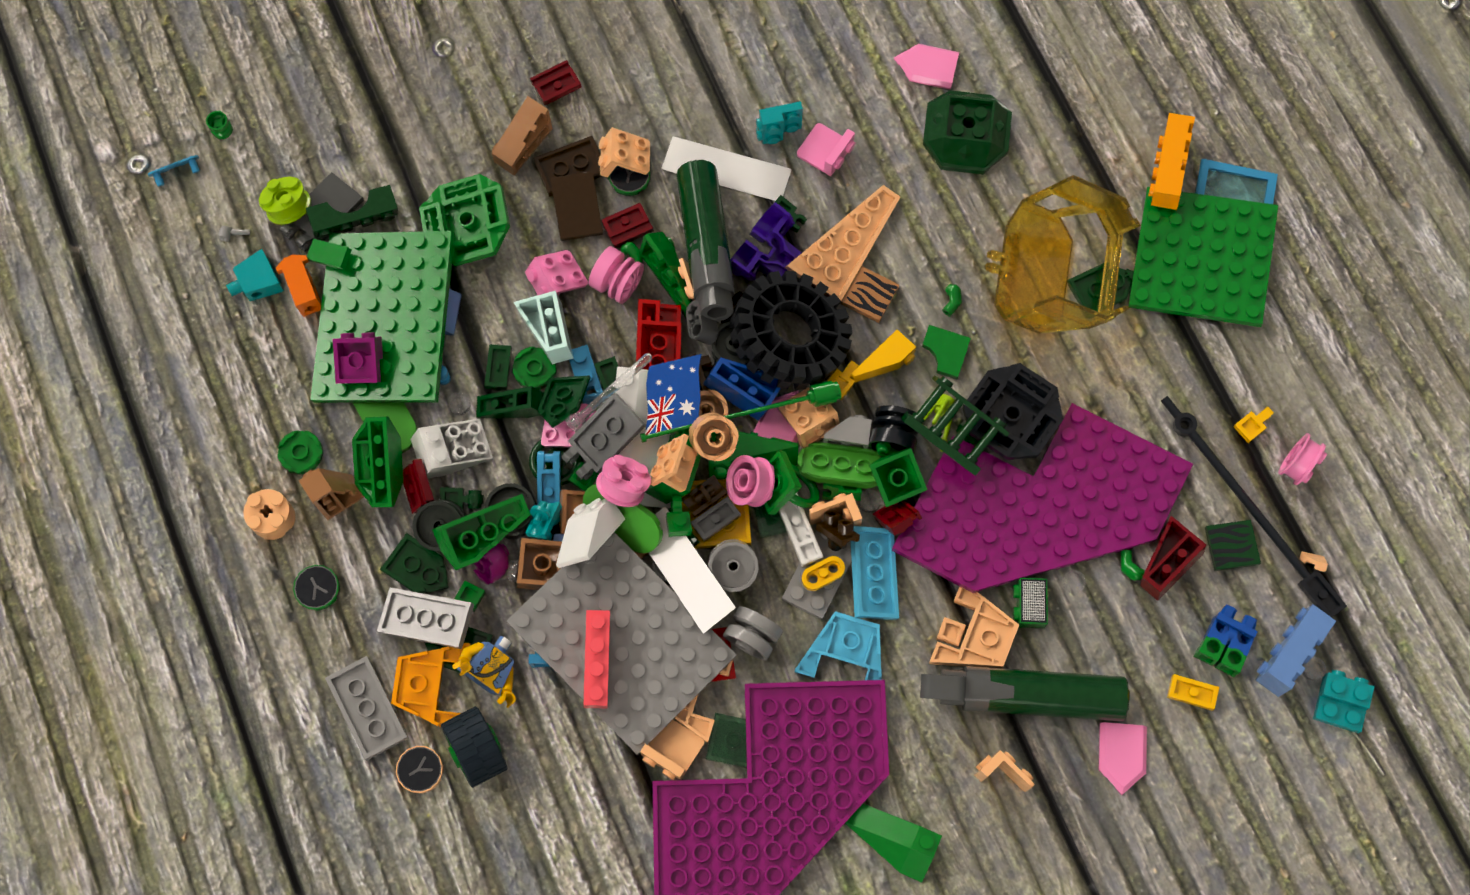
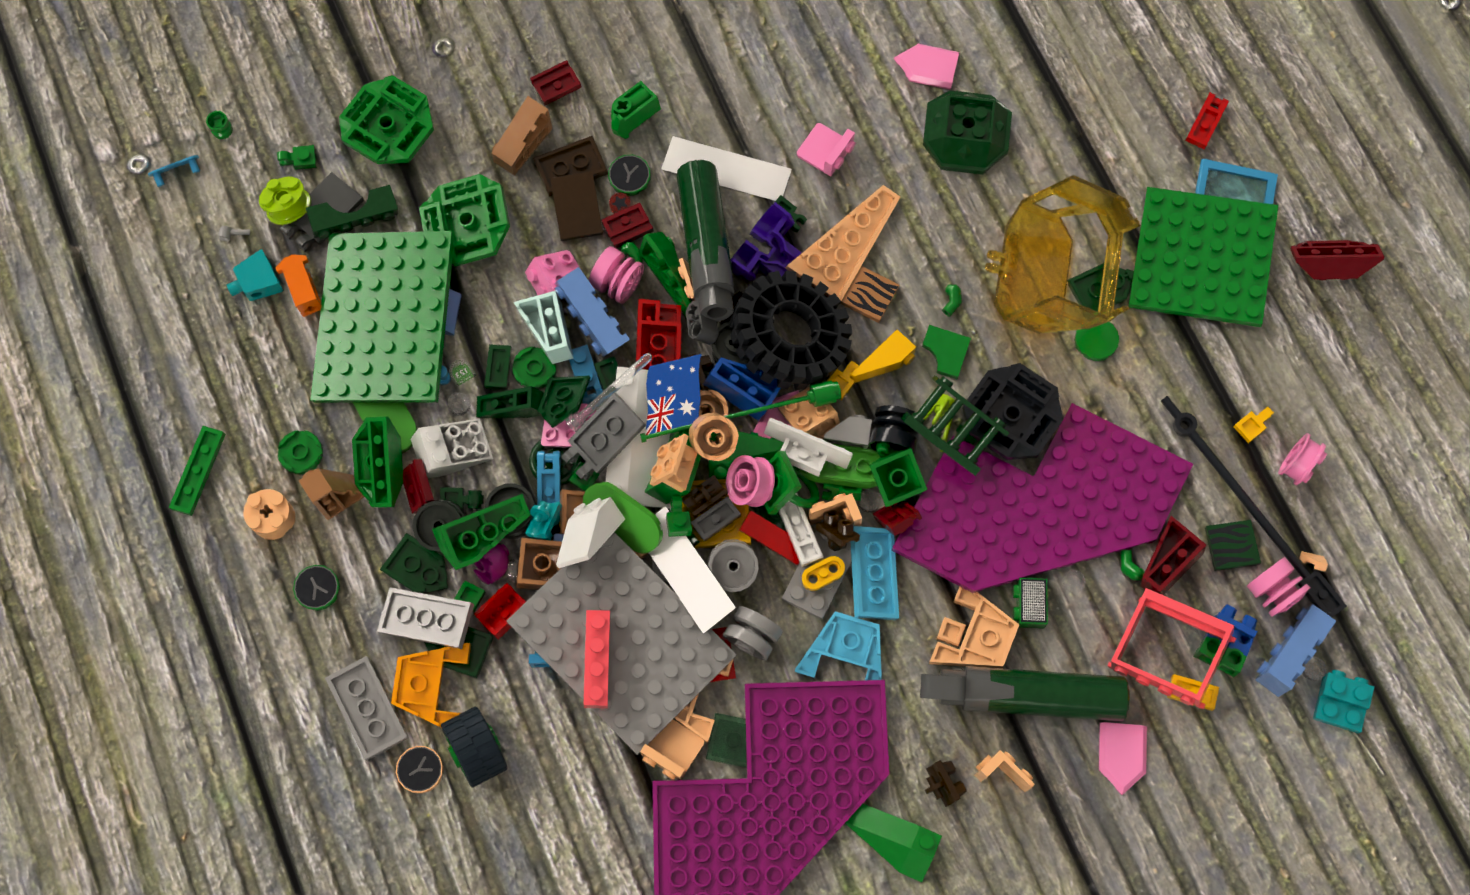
(197, 470): none -> green plate
(302, 157): none -> green plate
(328, 254): green tile -> none
(357, 358): magenta plate -> none
(382, 104): none -> green piece
(461, 372): none -> clear tile
(489, 668): torso -> none
(498, 610): none -> red bracket
(590, 312): none -> medium blue wedge
(619, 202): none -> clear red tile
(623, 150): light nougat bracket -> none
(623, 481): bright pink wheel -> none
(633, 109): none -> green piece
(769, 536): none -> red tile
(778, 119): teal plate -> none
(807, 450): none -> white bracket
(941, 783): none -> dark brown hips
(1097, 342): none -> green tile
(1171, 161): light orange wedge -> none
(1186, 615): none -> coral window
(1206, 121): none -> red plate
(1278, 587): none -> bright pink wheel
(1336, 258): none -> dark red wedge

